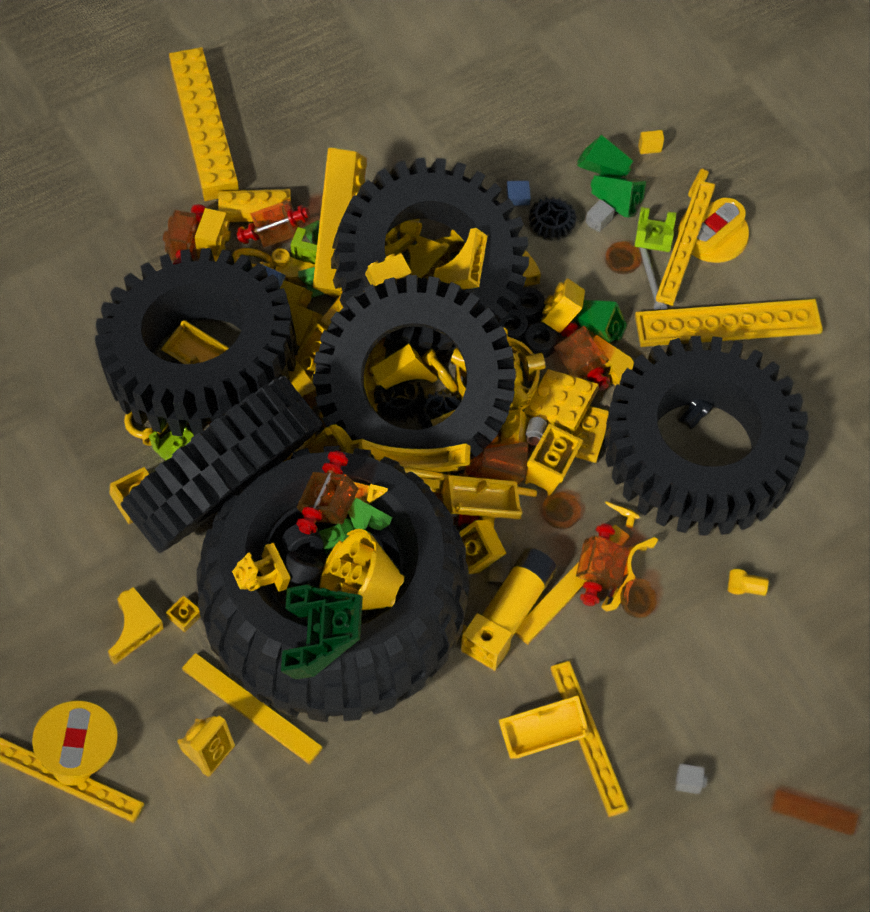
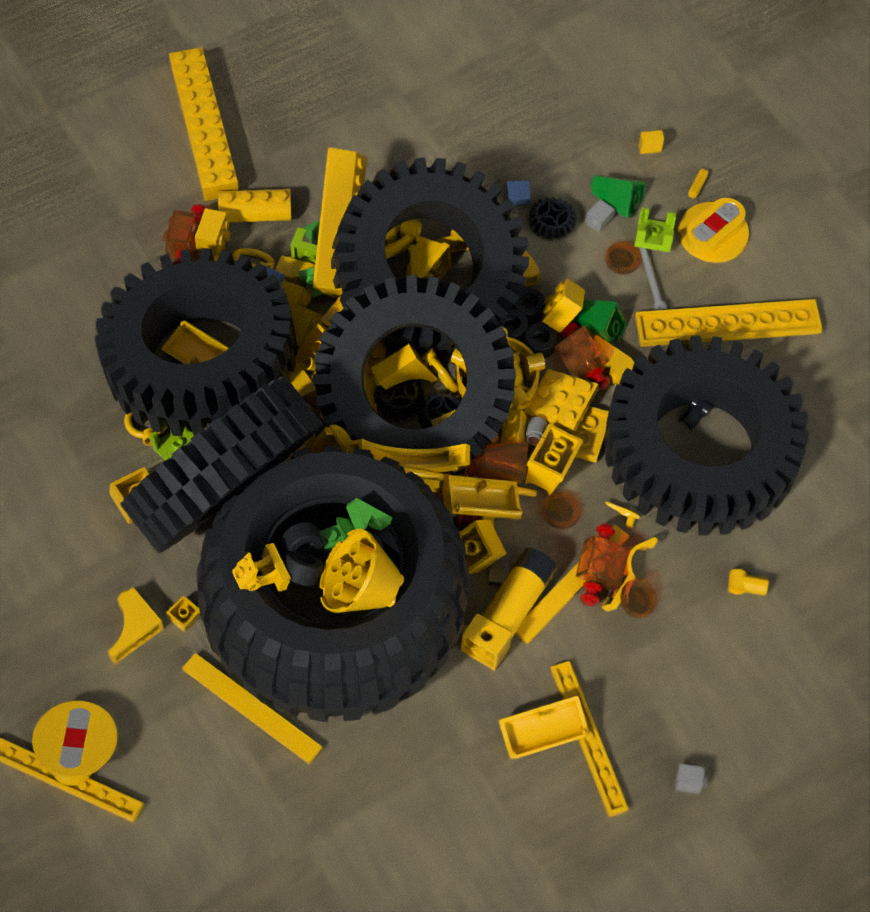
(207, 743): yellow piece -> none
(274, 223): clear orange brick -> none
(280, 257): yellow tile -> none
(327, 495): clear orange brick -> none
(331, 628): dark green wedge -> none
(369, 493): yellow slope -> none
(393, 266): yellow brick -> none
(467, 265): yellow arch -> none
(604, 158): green slope -> none
(685, 243): yellow tile -> none
(814, 812): clear orange tile -> none

